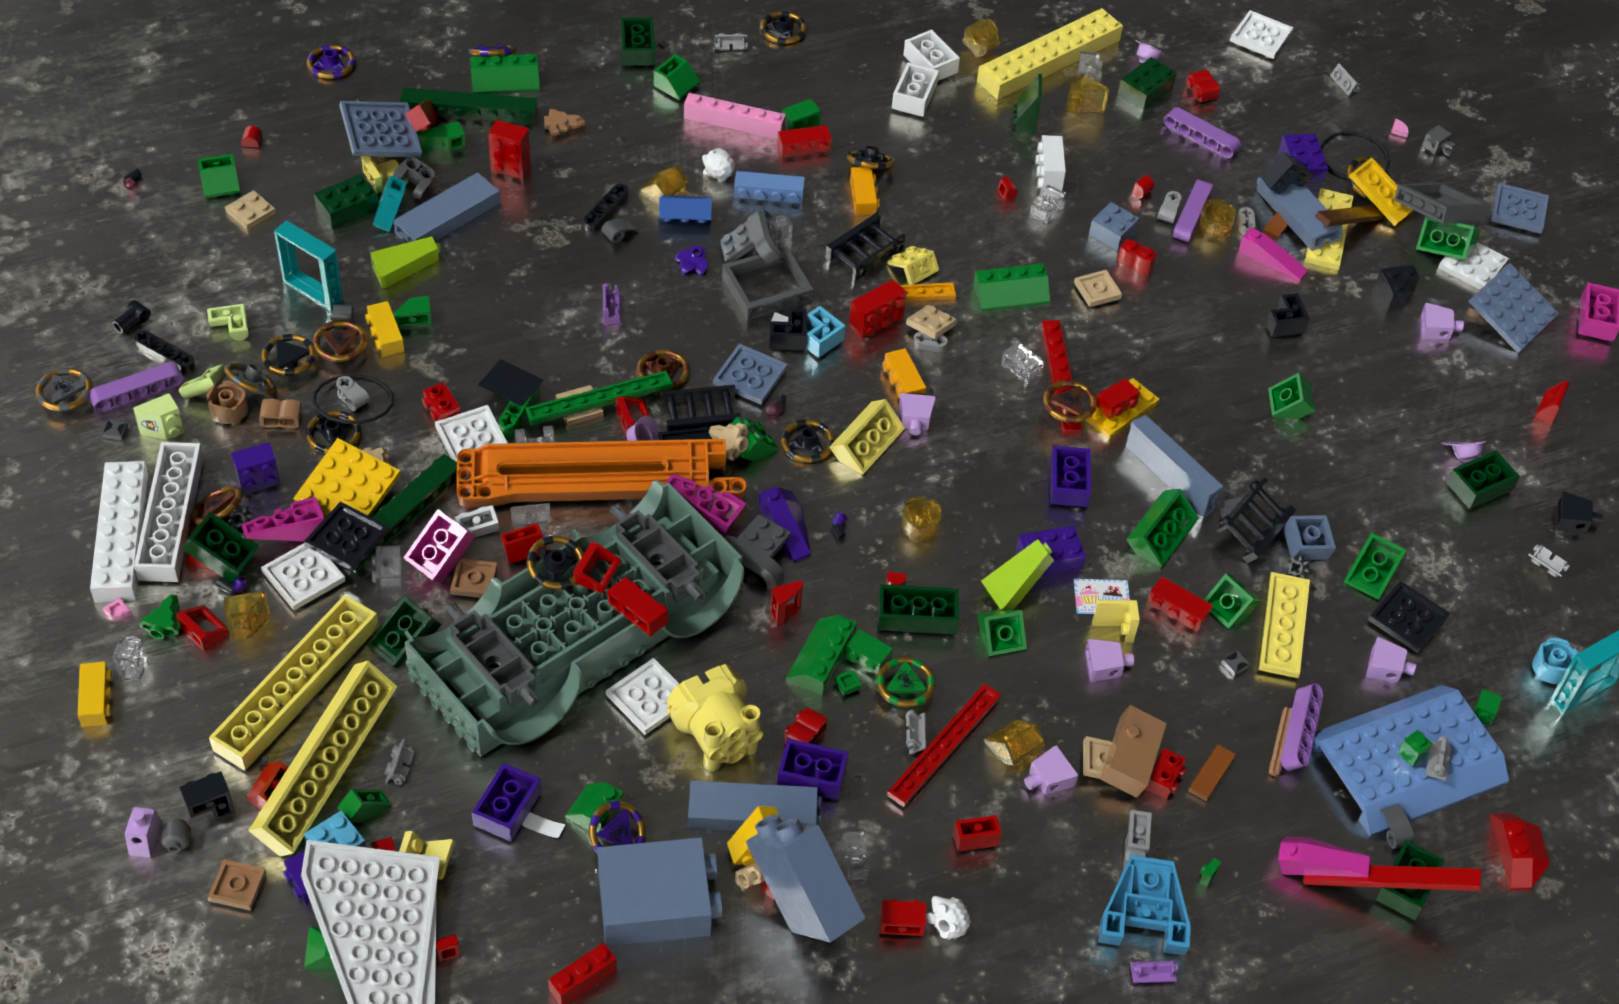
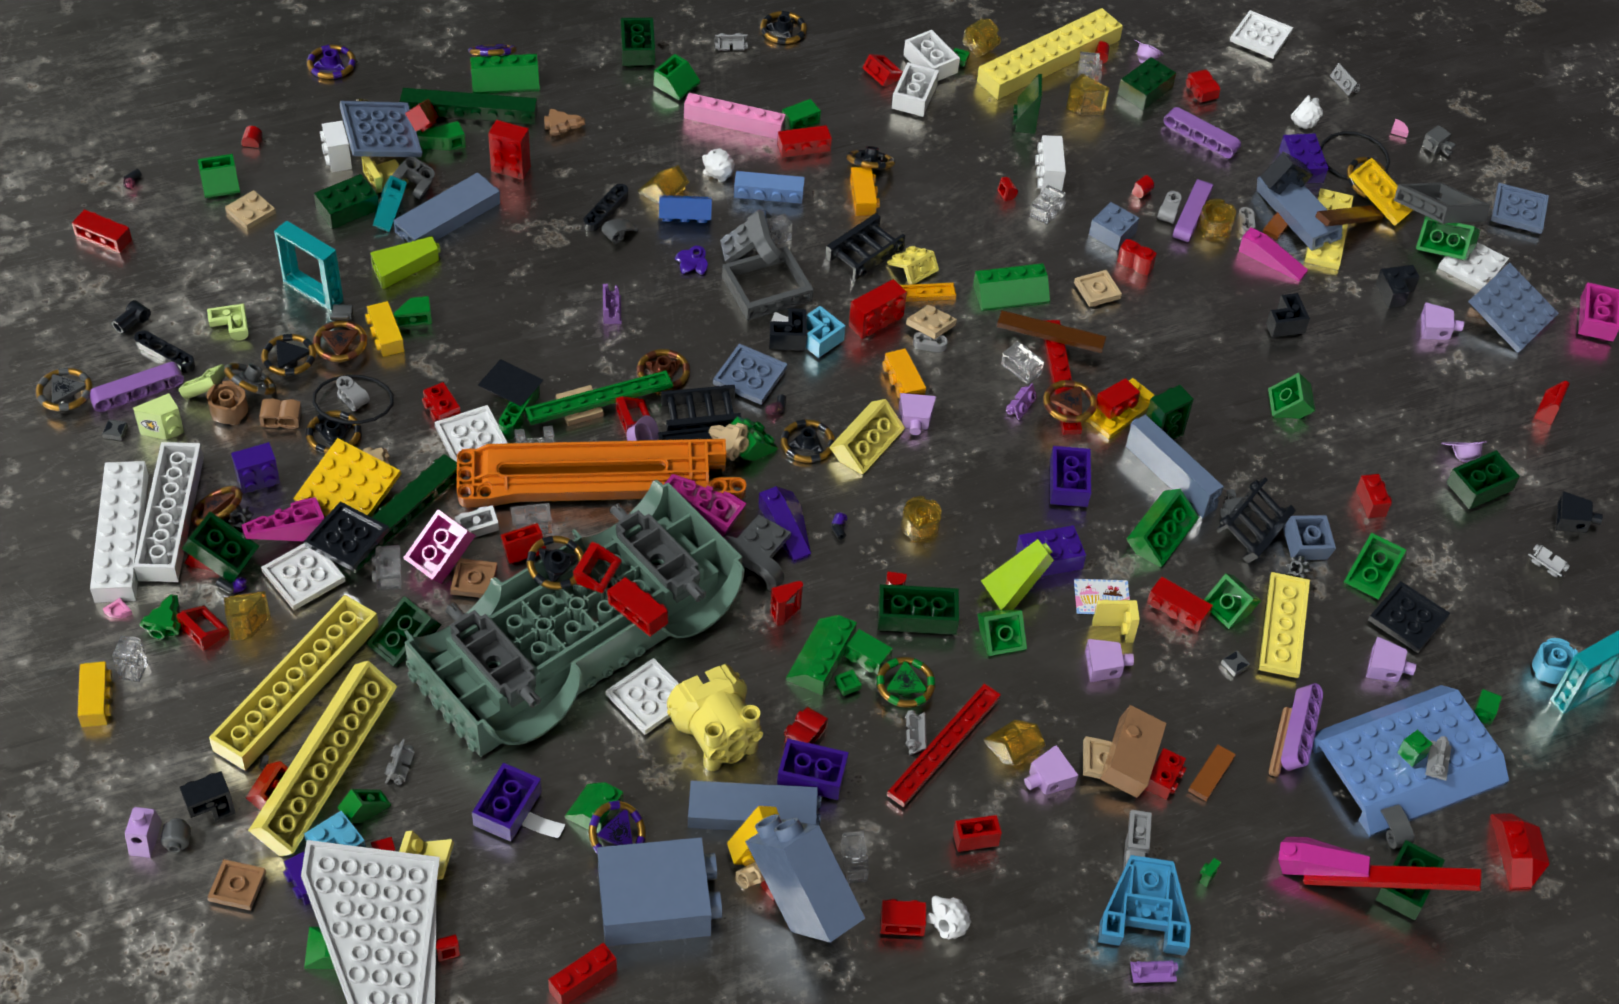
(101, 231): none -> red brick
(335, 146): none -> white brick
(882, 69): none -> red tile
(963, 55): none -> green plate
(1022, 401): none -> medium lavender hinge
(1051, 331): none -> reddish brown tile
(1103, 49): none -> red brick
(1171, 411): none -> dark green brick
(1307, 113): none -> white animal
(1373, 496): none -> red brick

